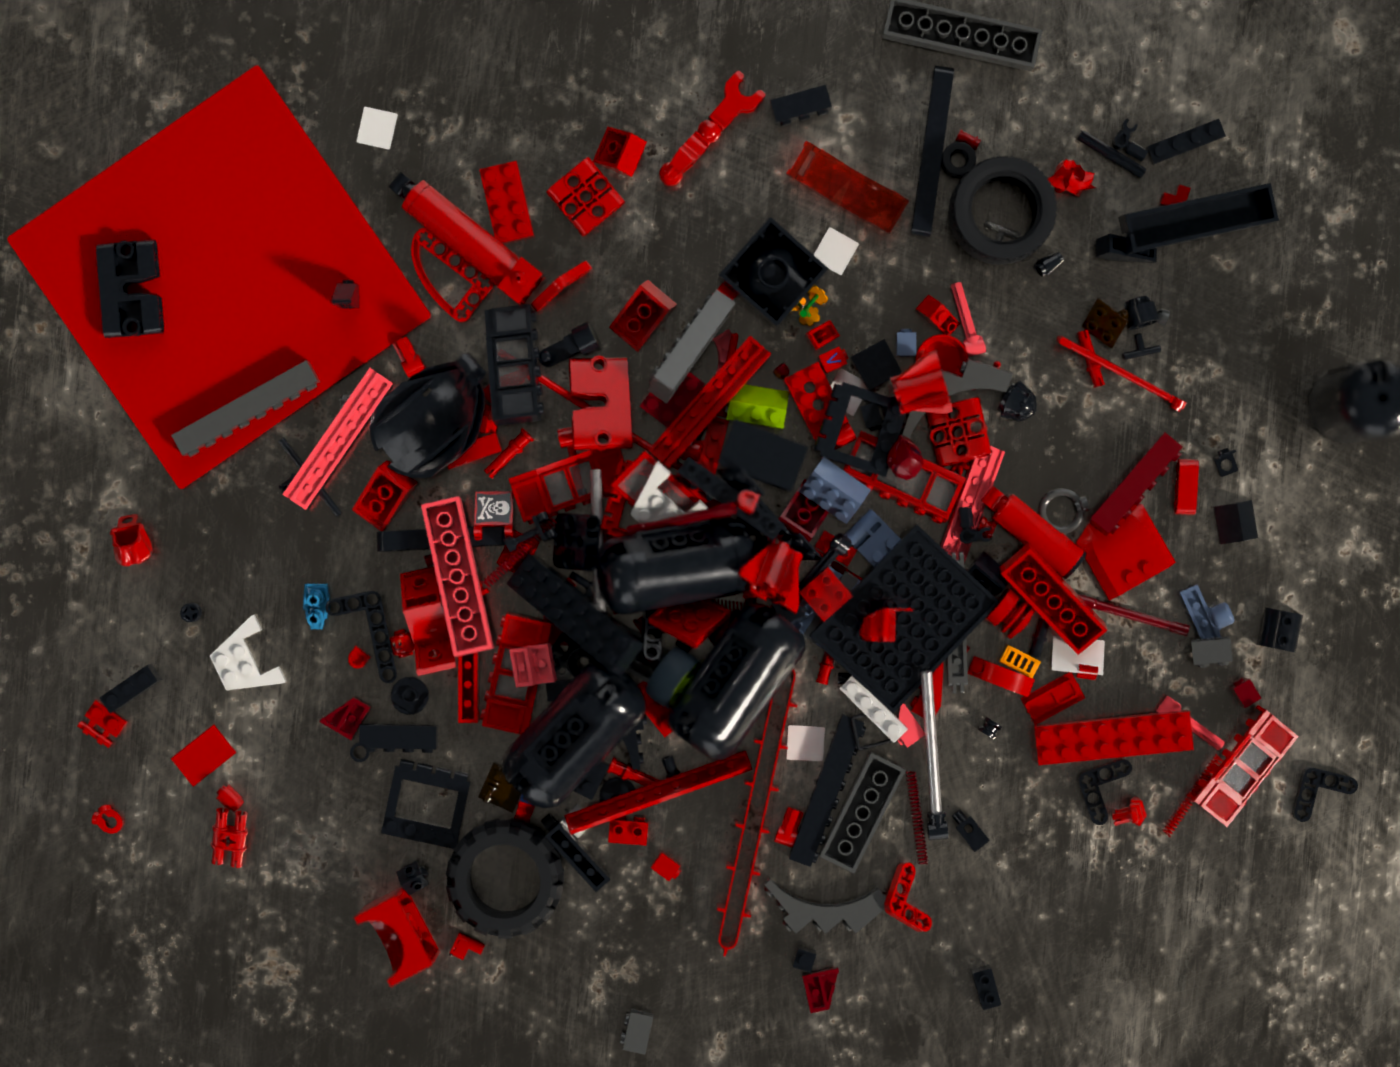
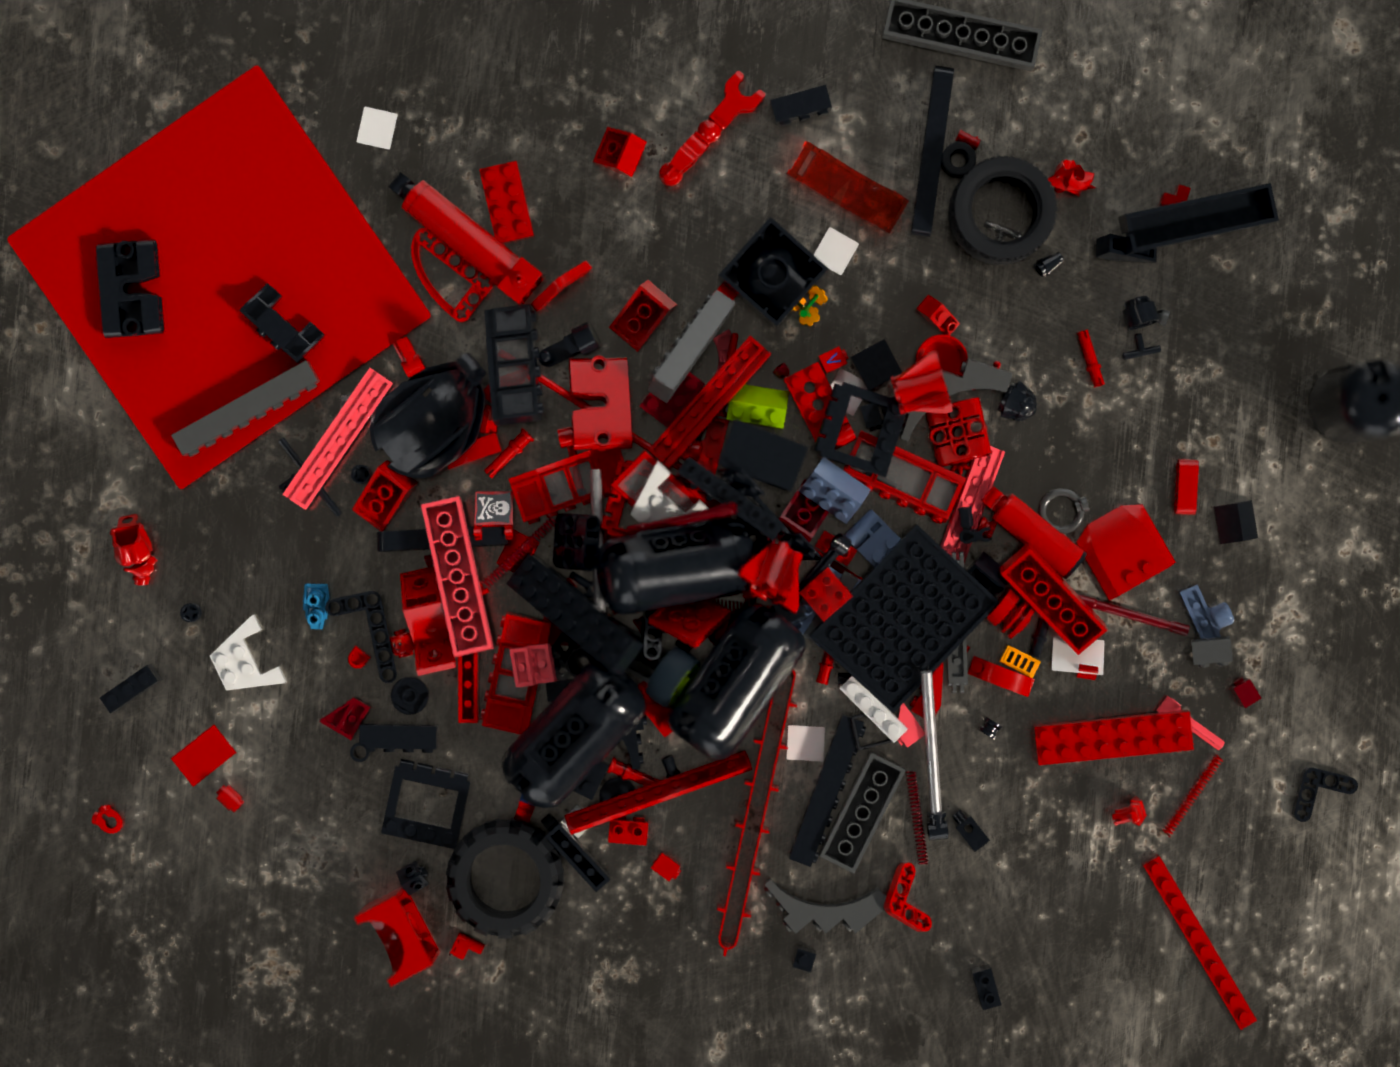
(111, 723): red plate -> none
(142, 571): none -> red animal
(221, 836): red pin -> none
(281, 332): none -> black bracket
(346, 295): slope -> none
(361, 474): none -> black wheel
(498, 791): dark brown hinge -> none
(512, 543): black bar -> none
(562, 190): red connector -> none
(637, 1031): dark grey brick -> none
(747, 501): red tile -> none
(787, 831): red piece -> none
(820, 988): dark red wing -> none
(822, 335): red slope -> none
(880, 625): red piece -> none
(905, 343): sand blue brick -> none
(905, 458): dark red helmet -> none
(973, 343): coral axle -> none
(1053, 698): red piece -> none
(1095, 781): black beam -> none
(1105, 322): dark brown hinge -> none
(1111, 154): black axle -> none
(1122, 142): black bar -> none
(1135, 484): dark red brick -> none
(1176, 403): red hinge -> none
(1186, 141): black plate -> none
(1199, 942): none -> red plate
(1225, 454): black bracket -> none
(1244, 767): red window -> none
(1280, 629): black brick -> none

